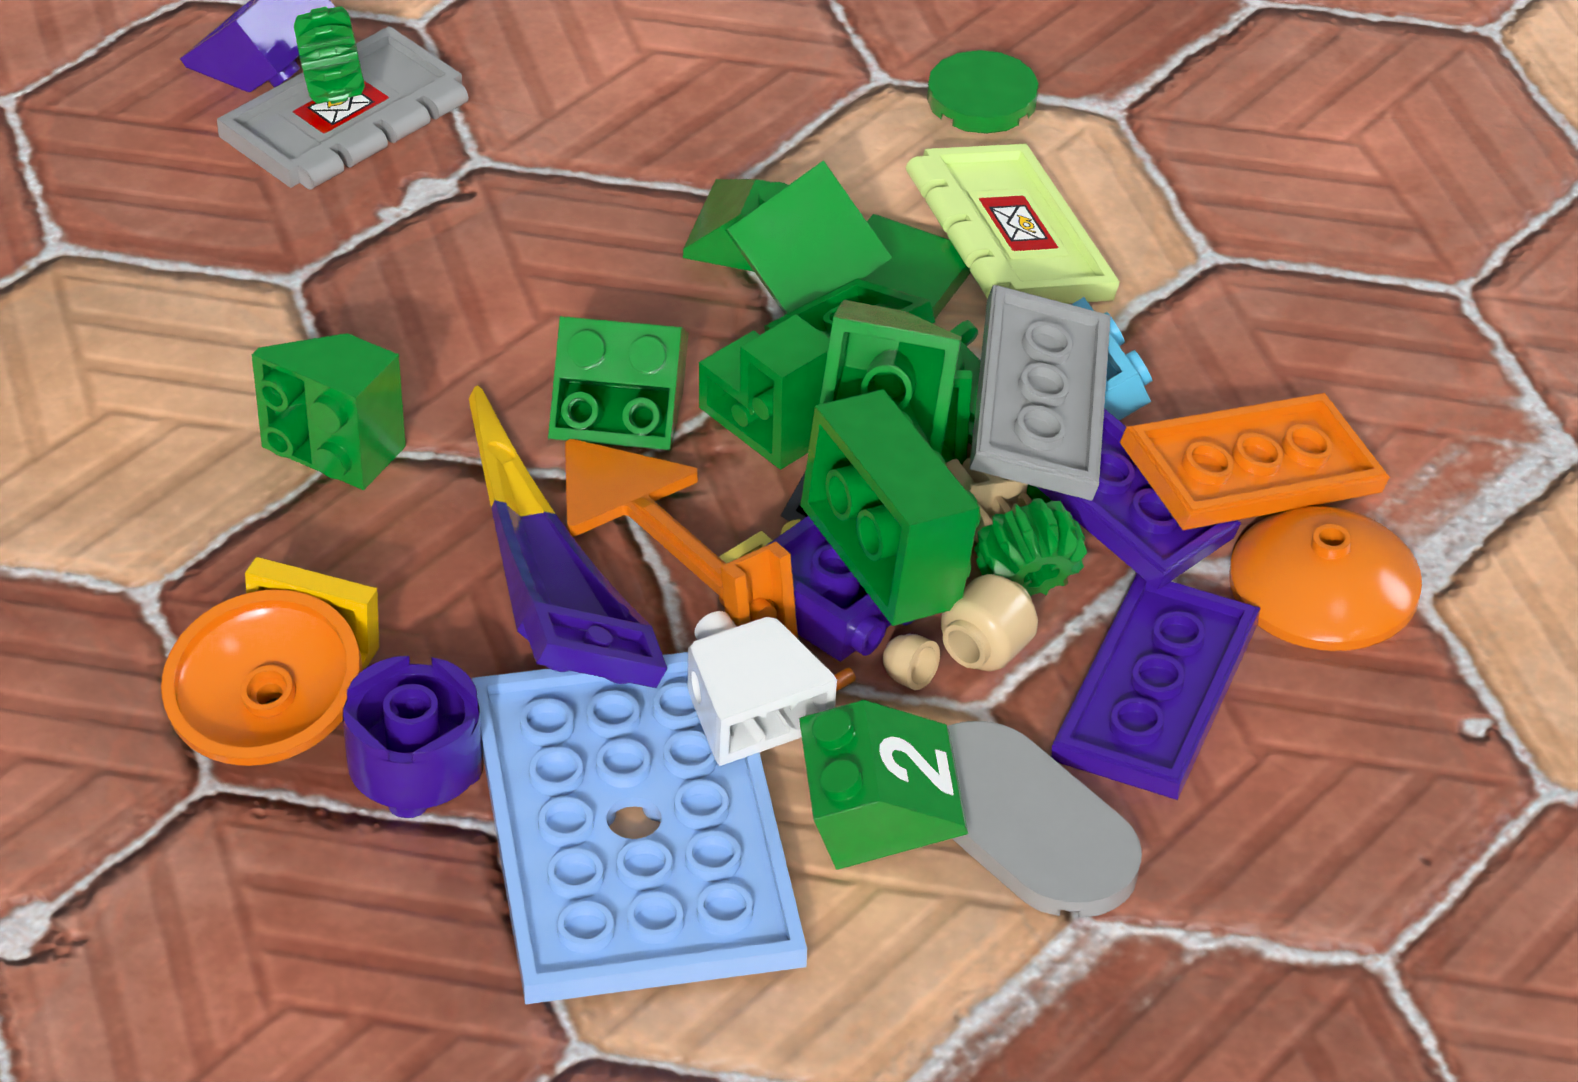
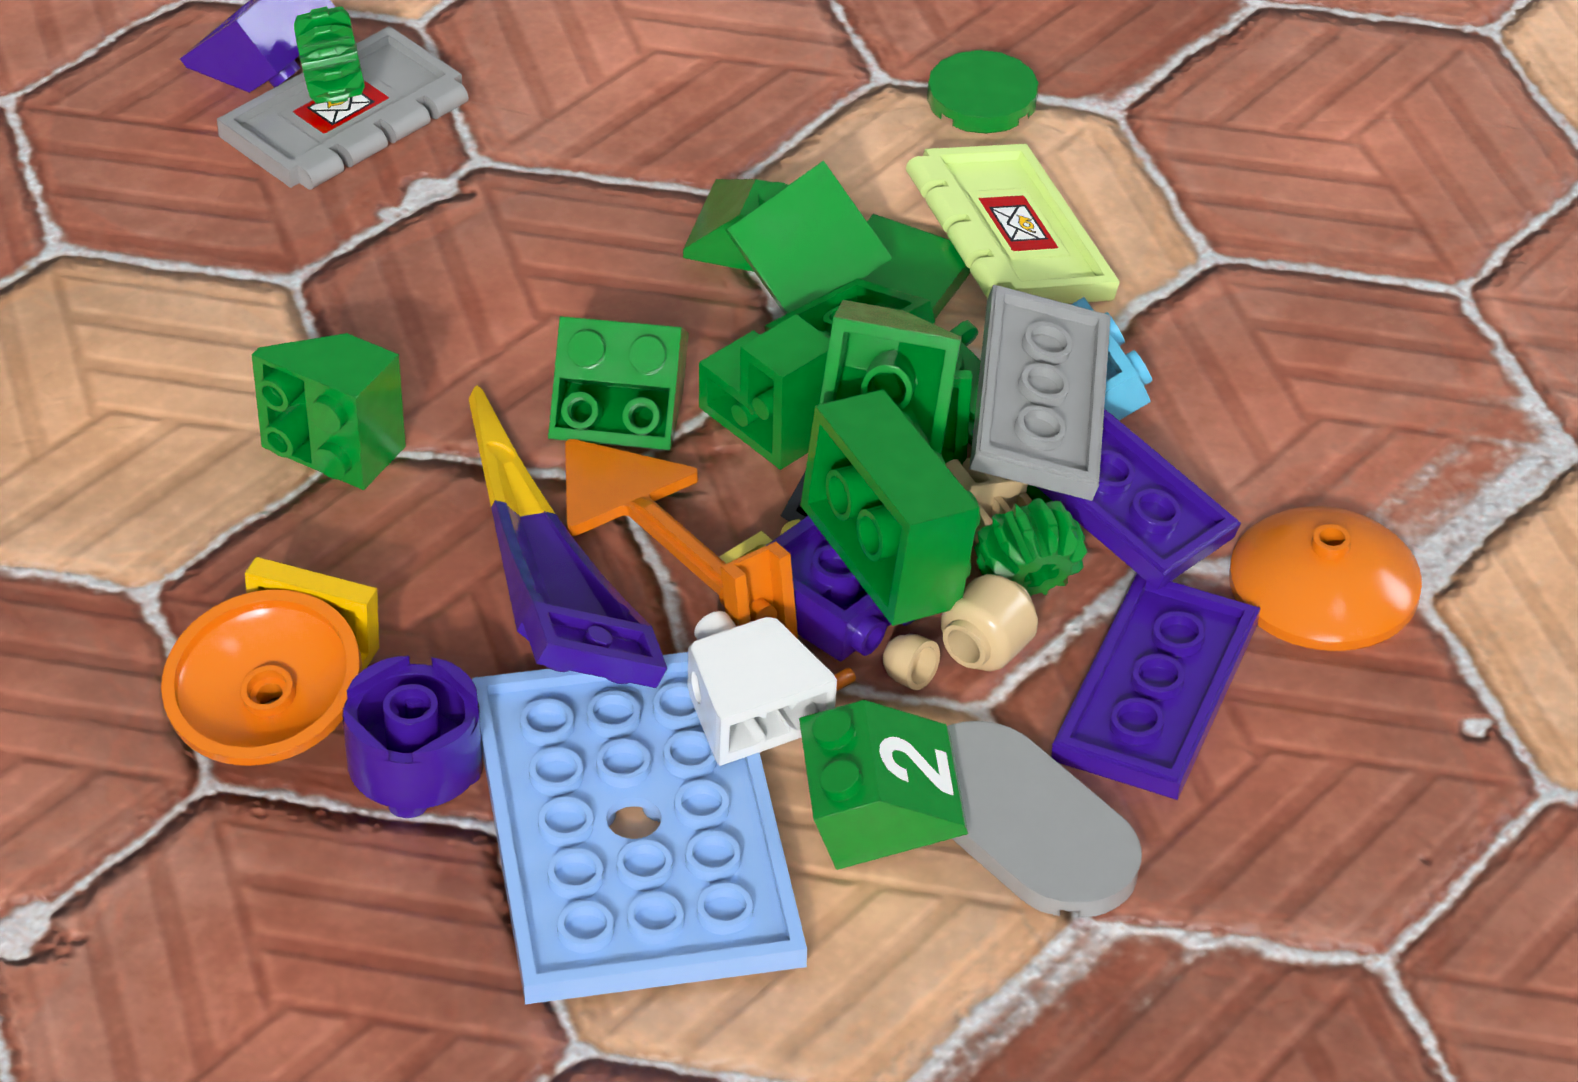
(1253, 460): orange tile -> none

